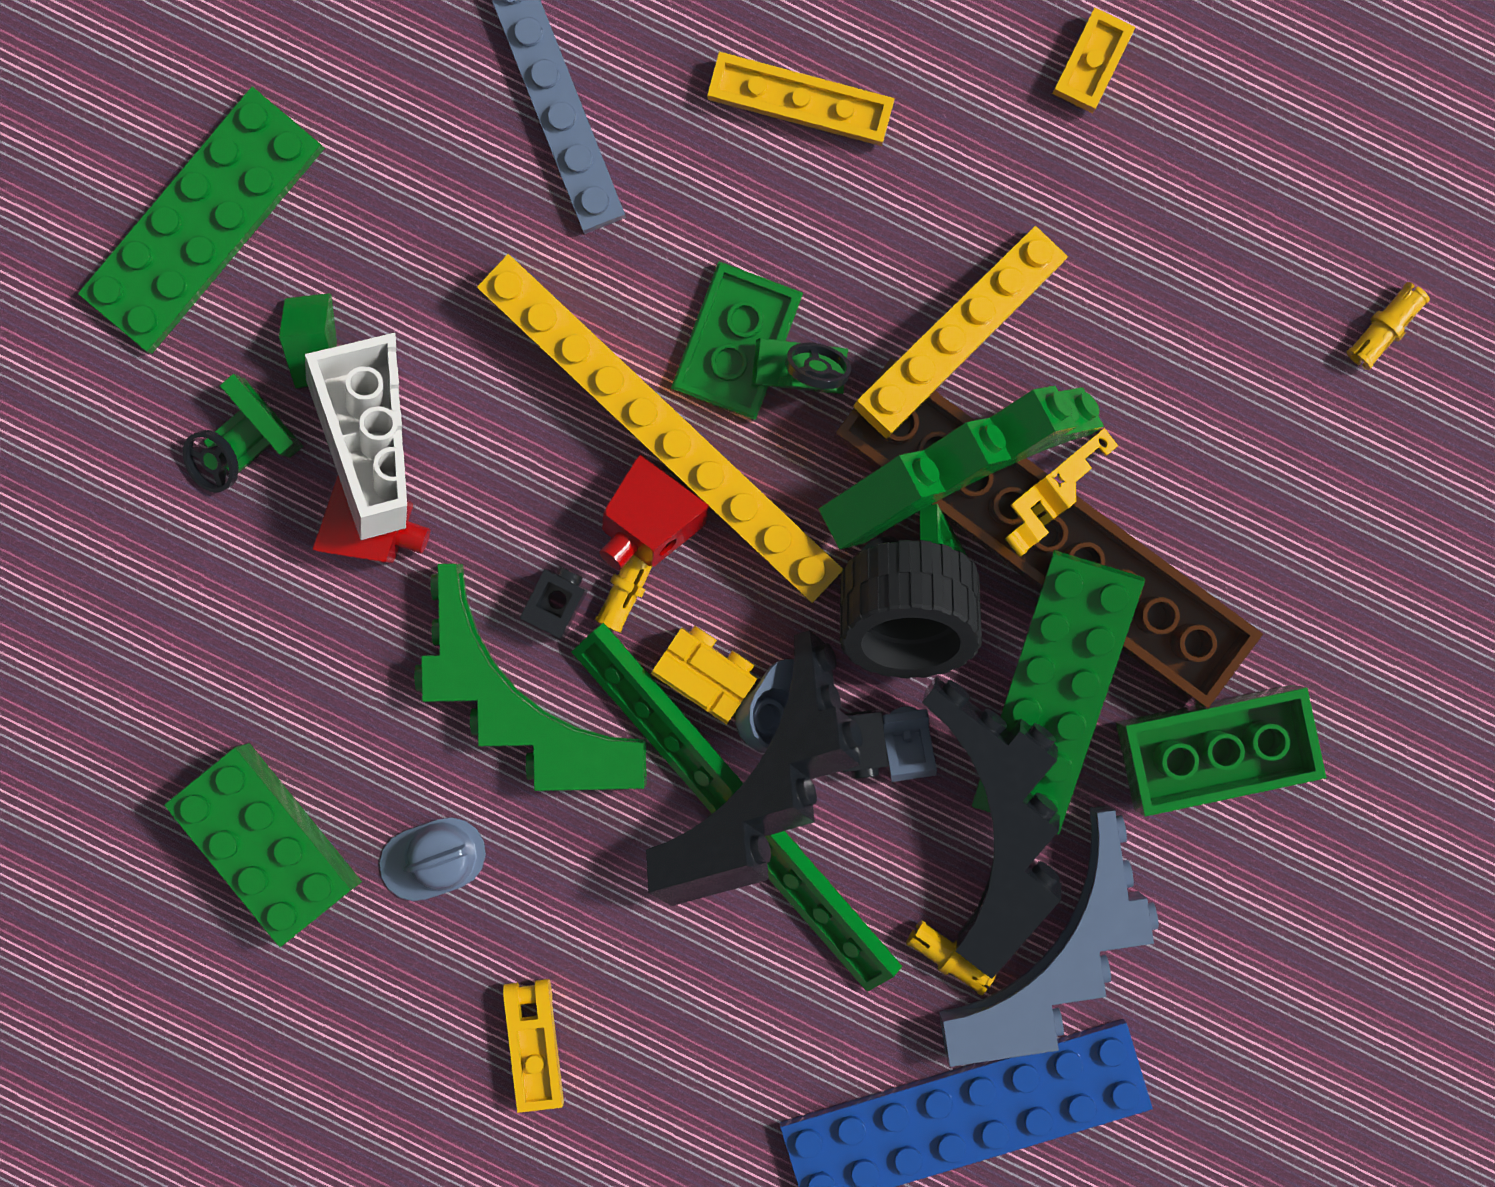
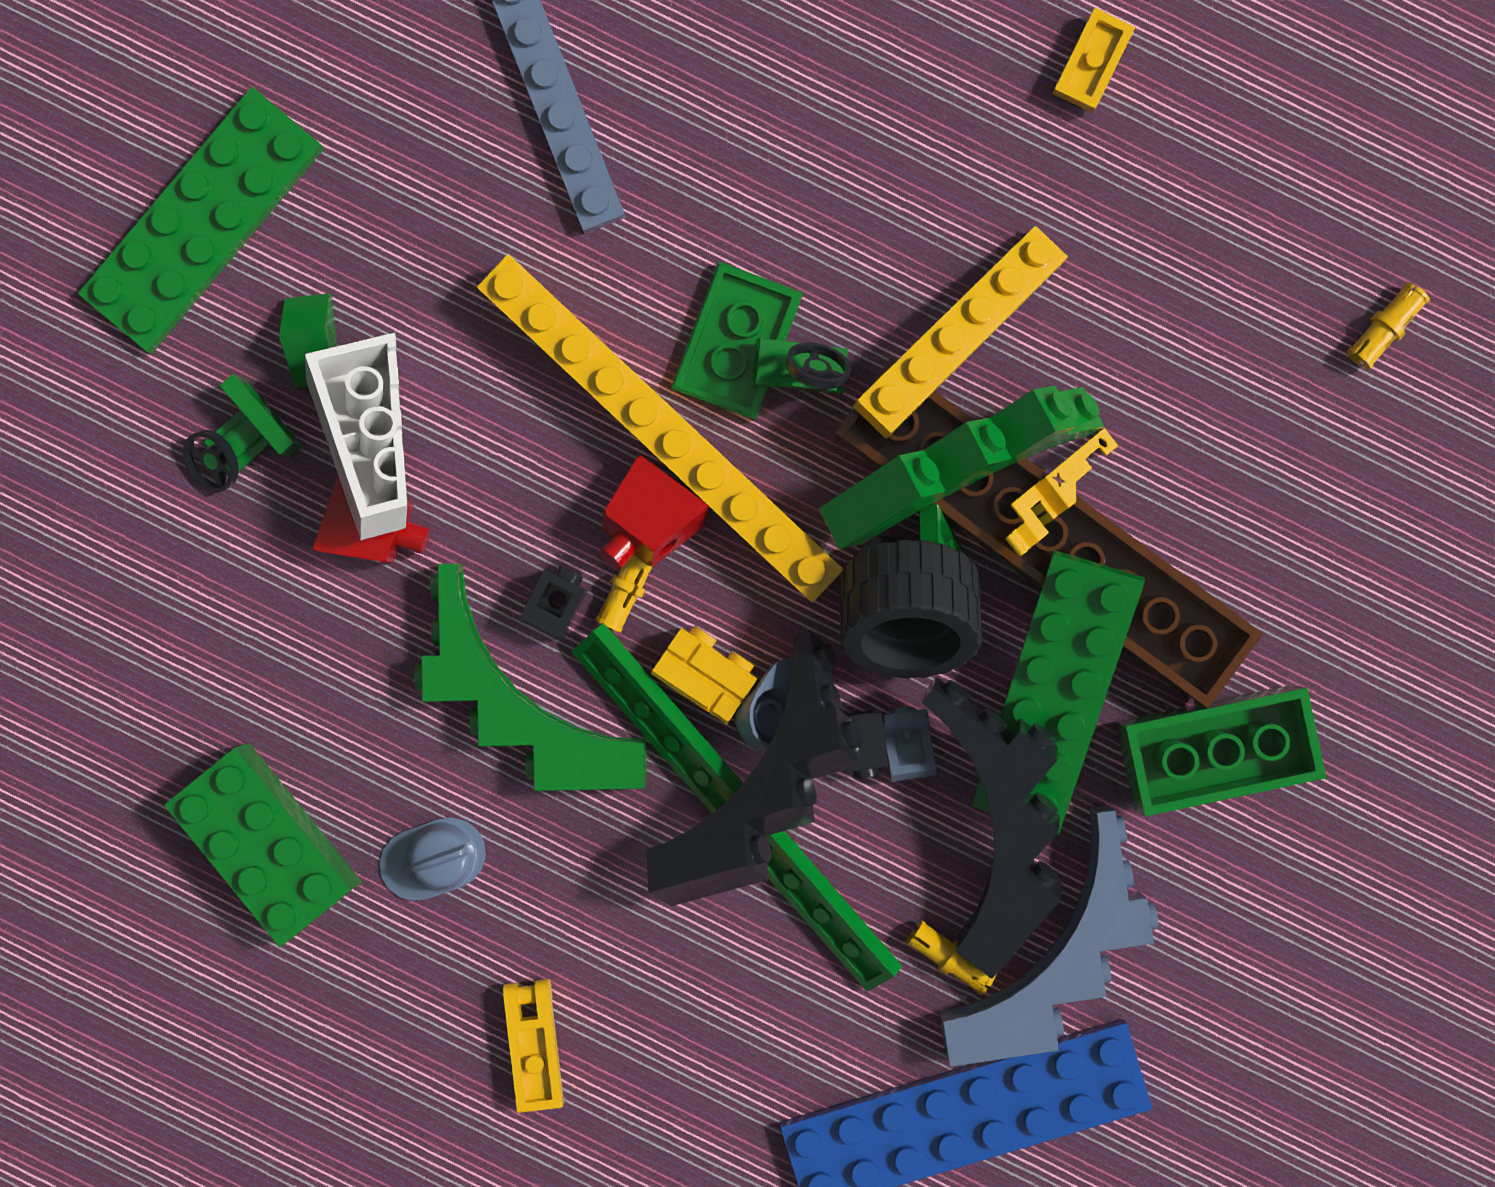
(800, 98): yellow plate -> none

